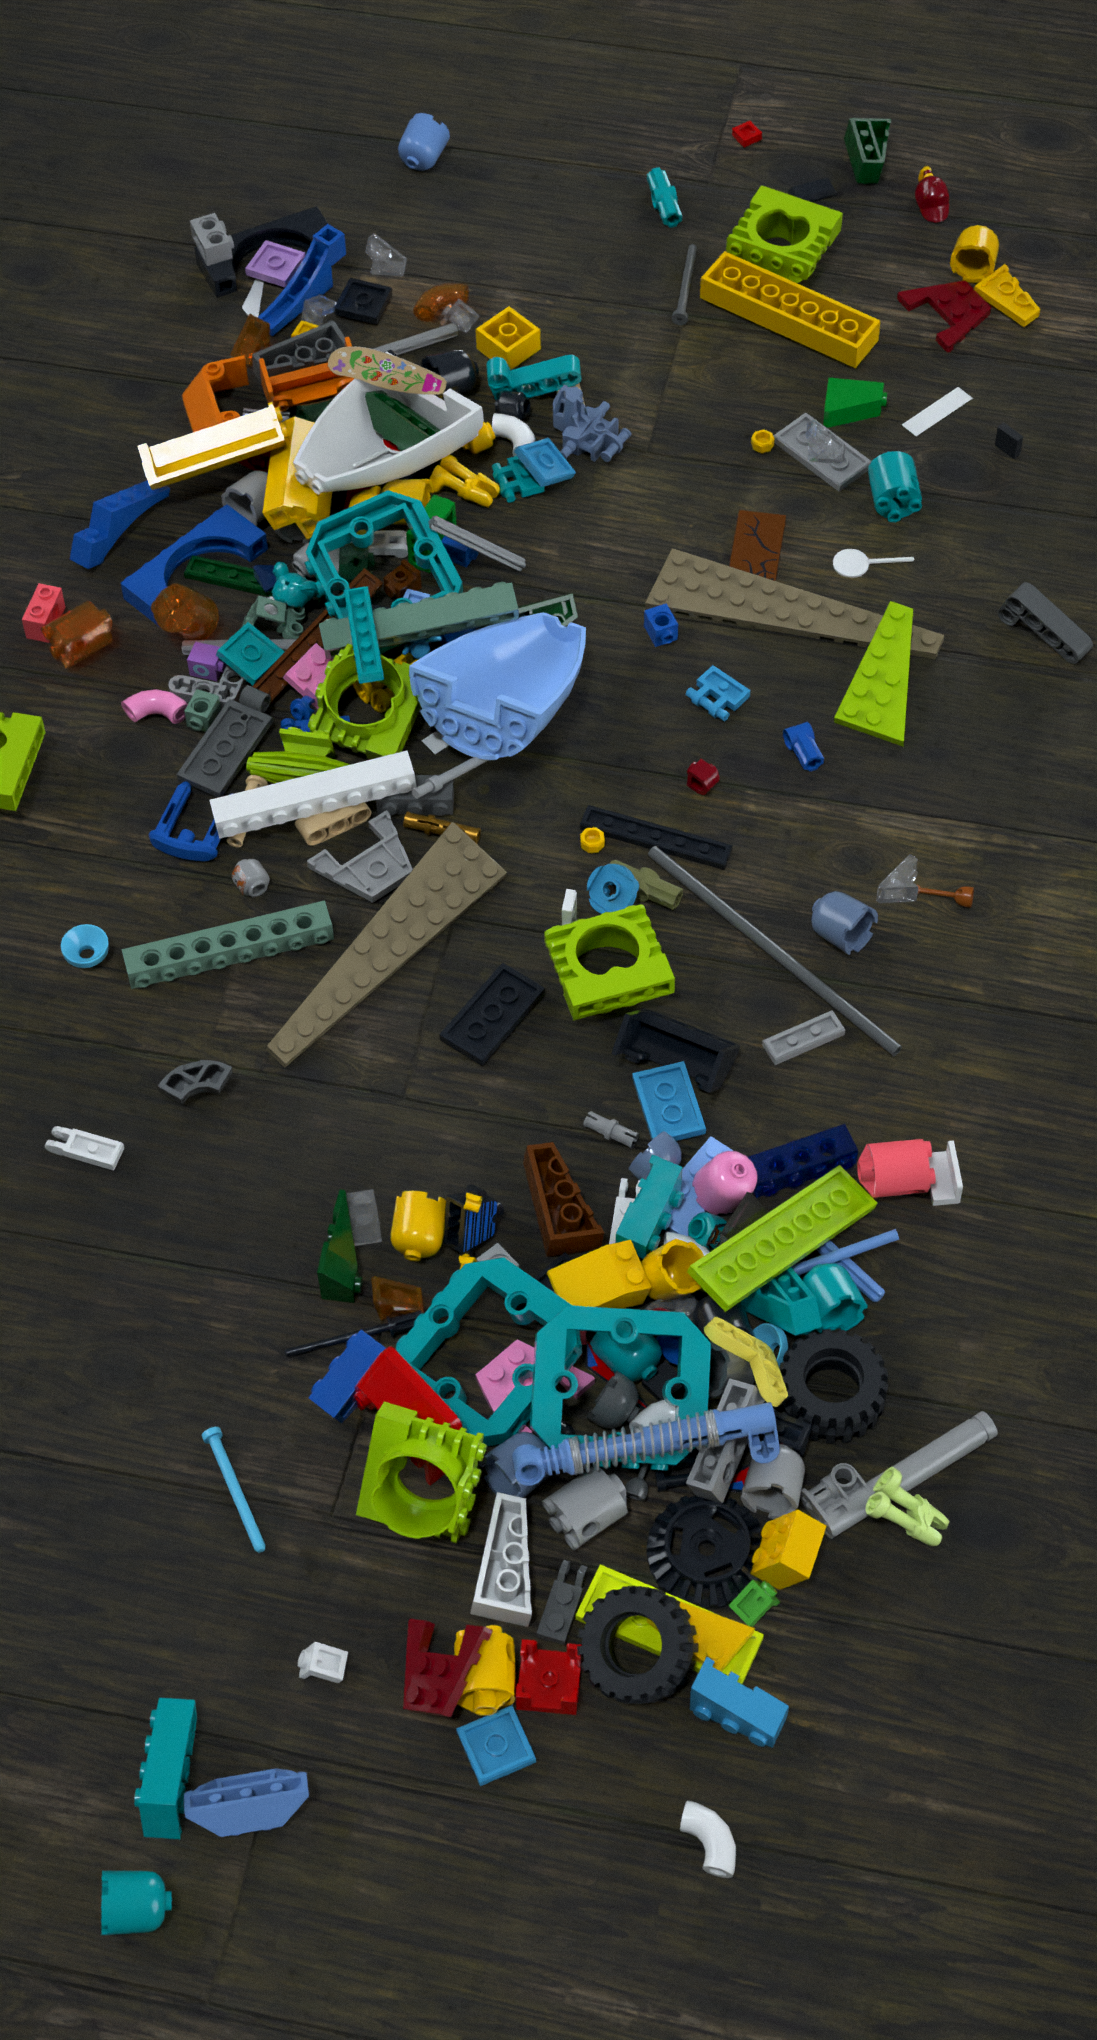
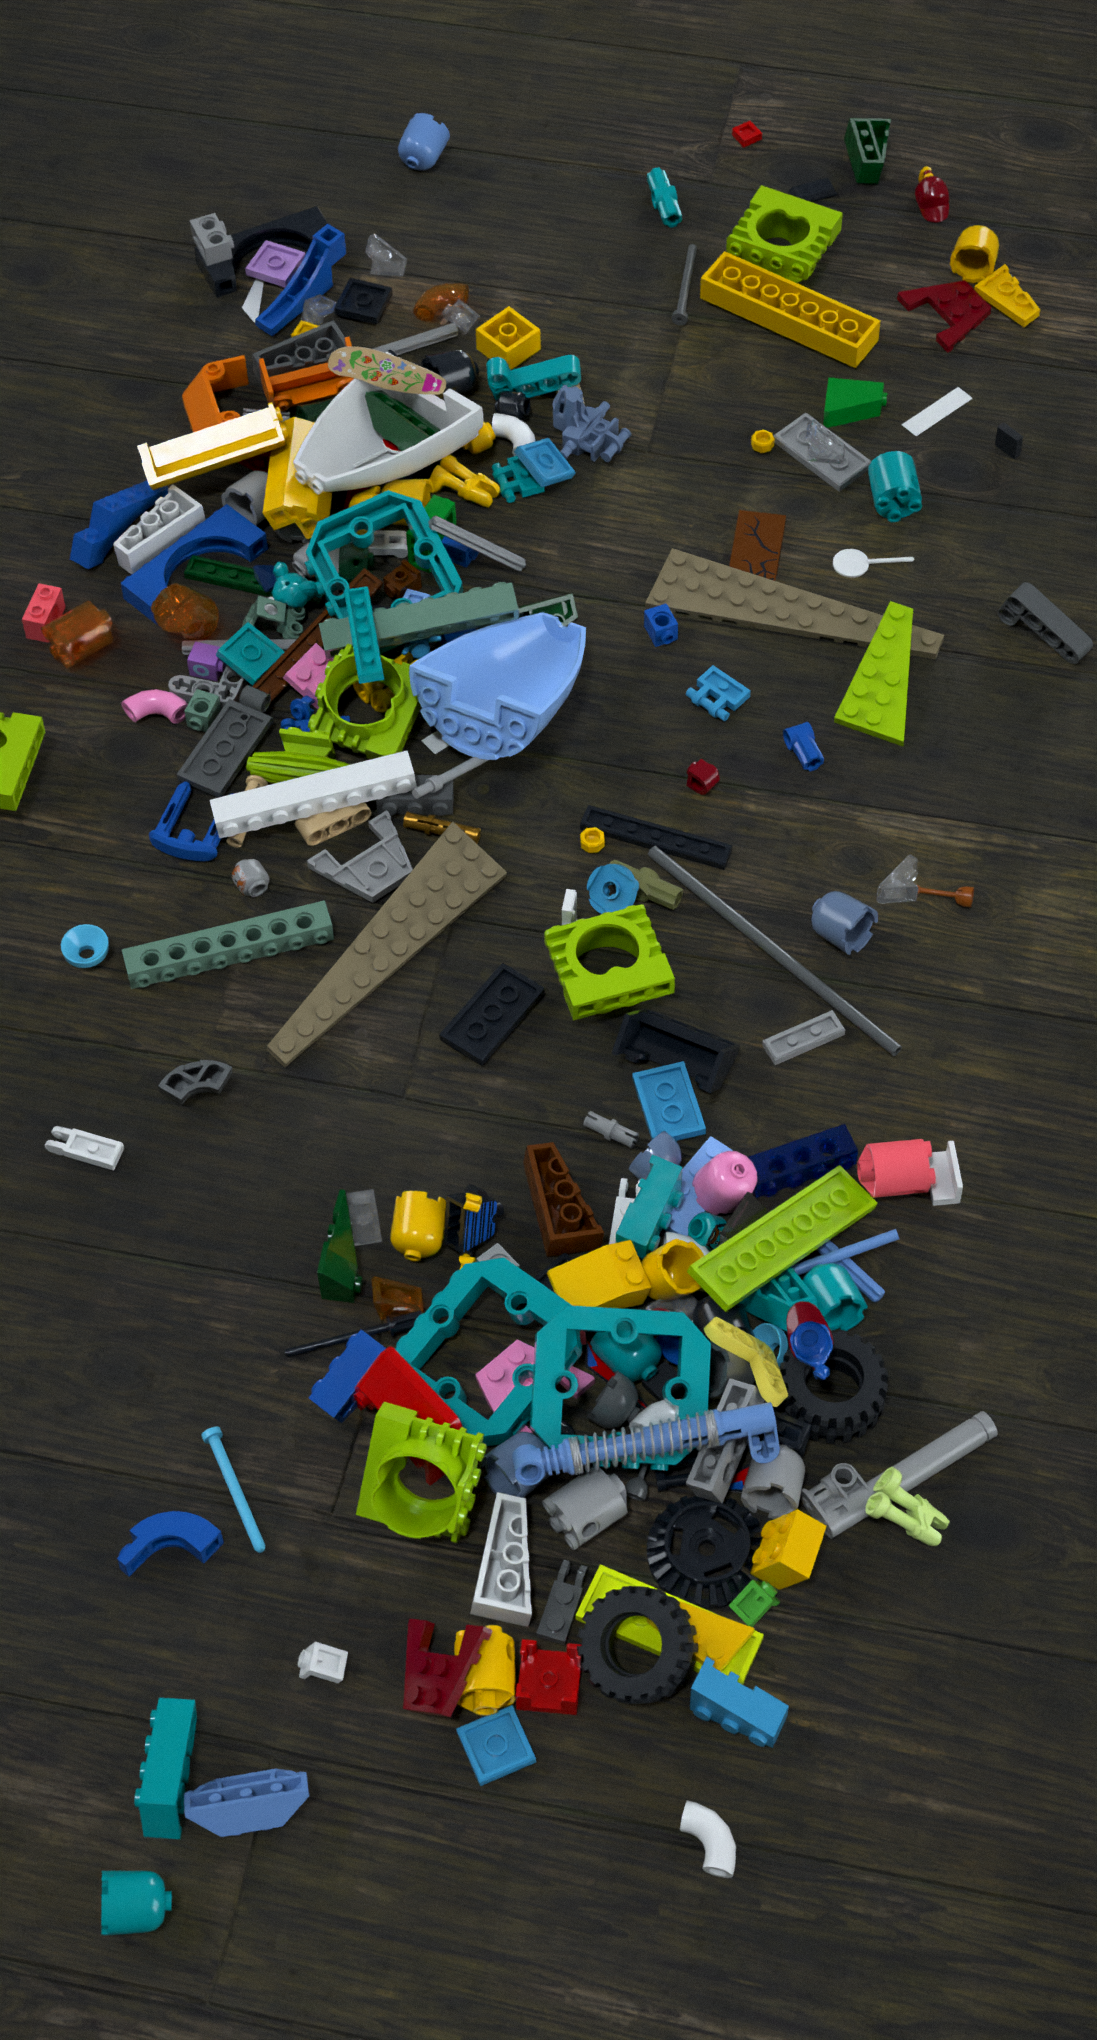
(158, 529): none -> white wedge
(169, 1530): none -> blue arch
(253, 336): clear orange slope -> none
(809, 1337): none -> blue hair

